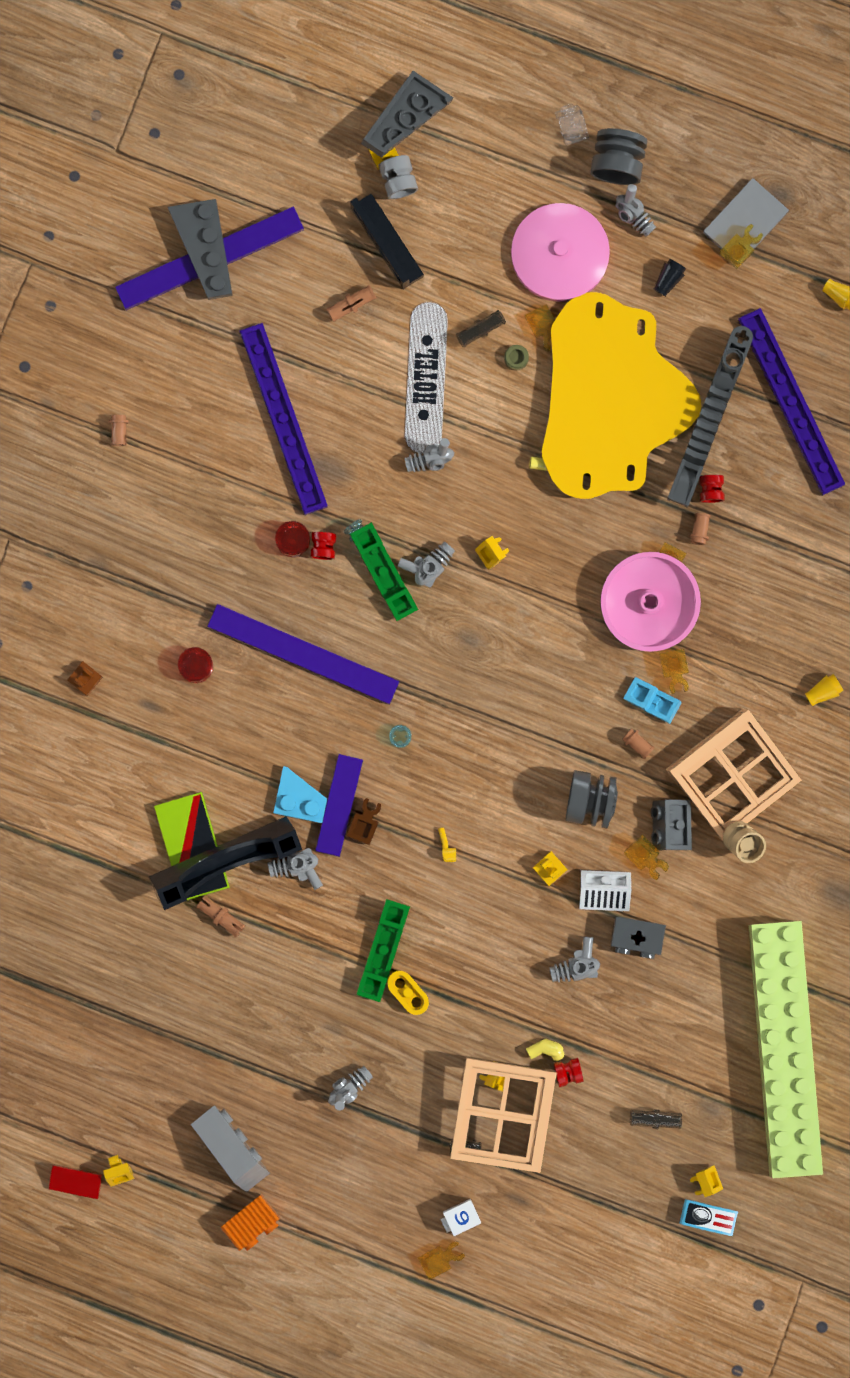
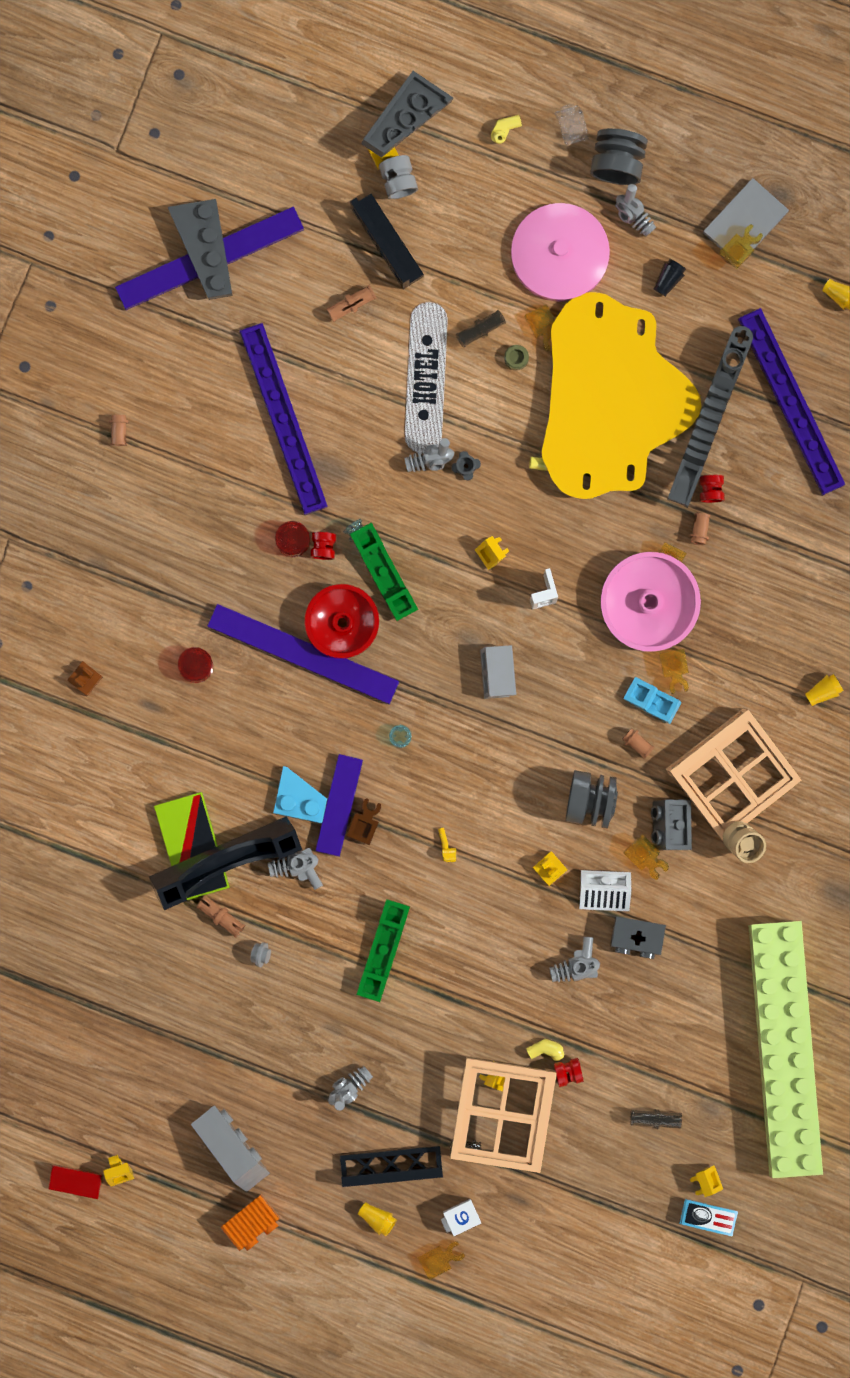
(260, 954): none -> light grey plate
(339, 603): none -> red dish
(378, 1219): none -> yellow cone
(391, 1176): none -> black fence
(408, 992): yellow plate -> none
(430, 567): light grey piece -> none
(465, 458): none -> dark grey plate
(498, 672): none -> light grey hinge
(502, 128): none -> light yellow arm
(545, 597): none -> white panel

